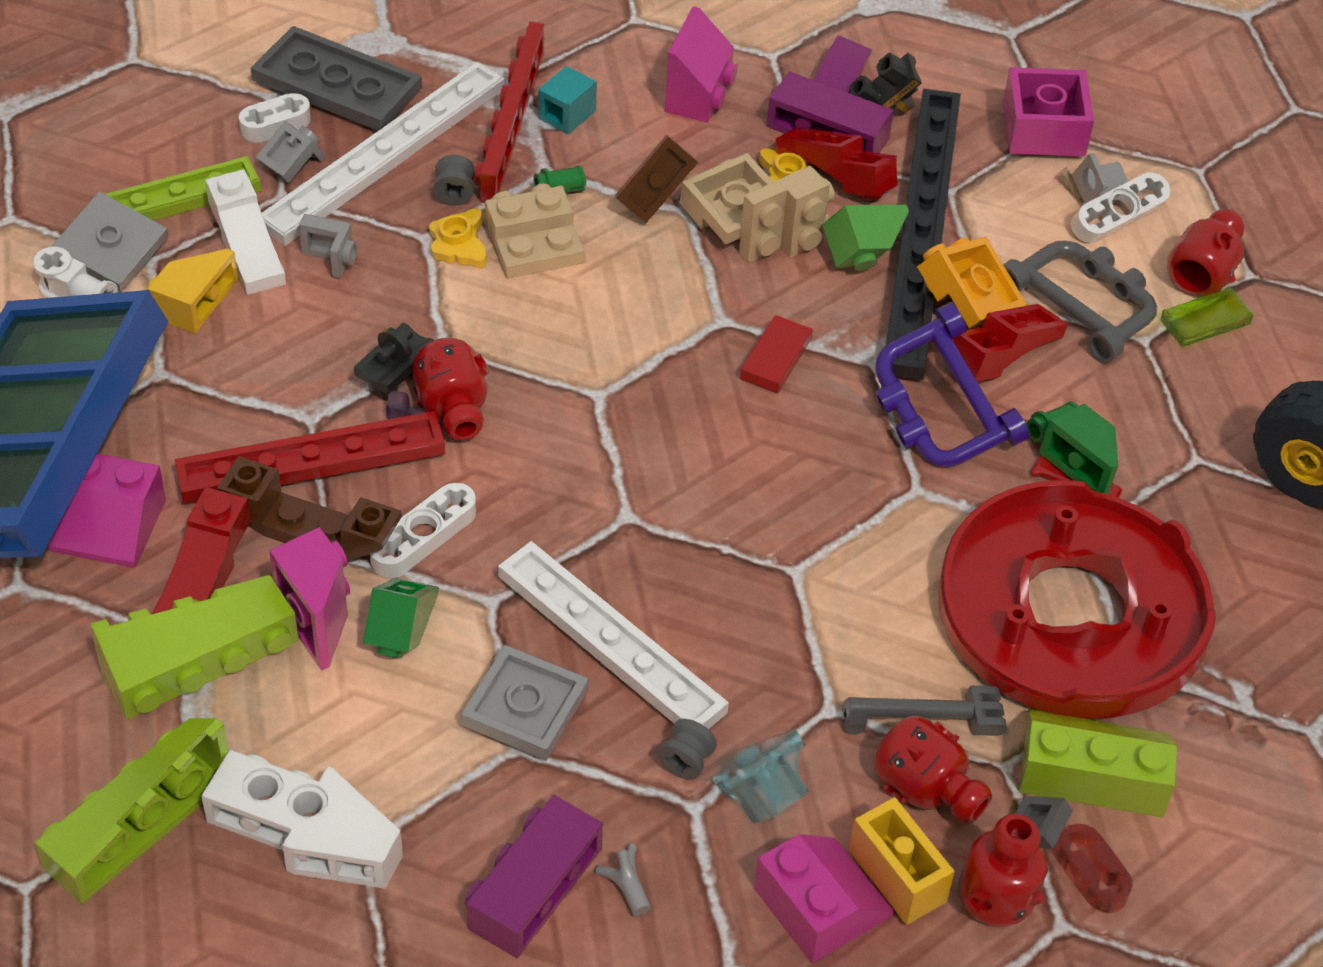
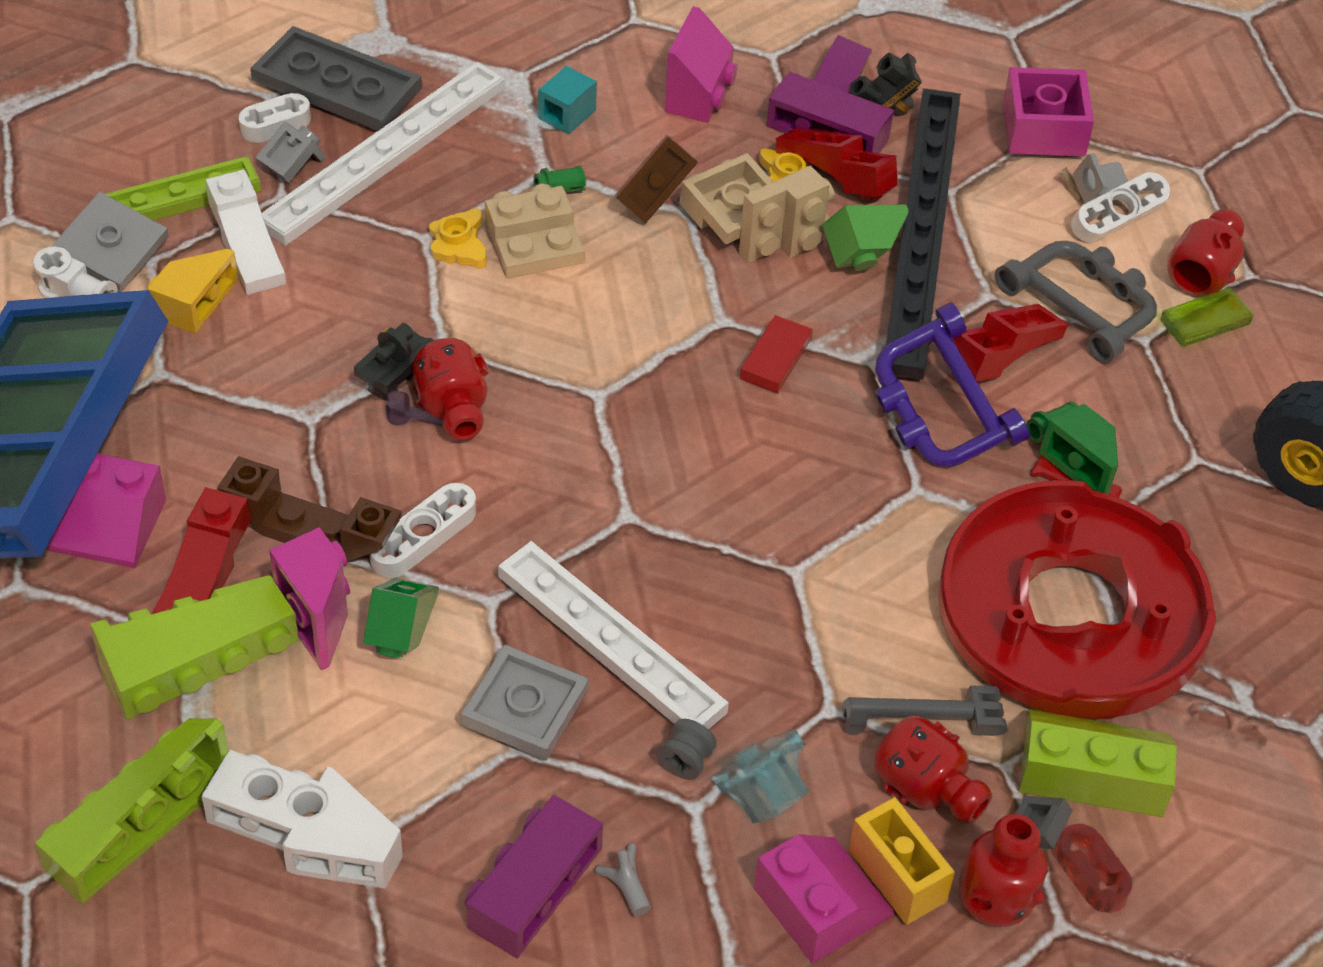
(320, 453): red plate -> none
(328, 240): light grey bracket -> none
(454, 180): dark grey wheel -> none
(513, 104): red plate -> none
(971, 277): light orange plate -> none

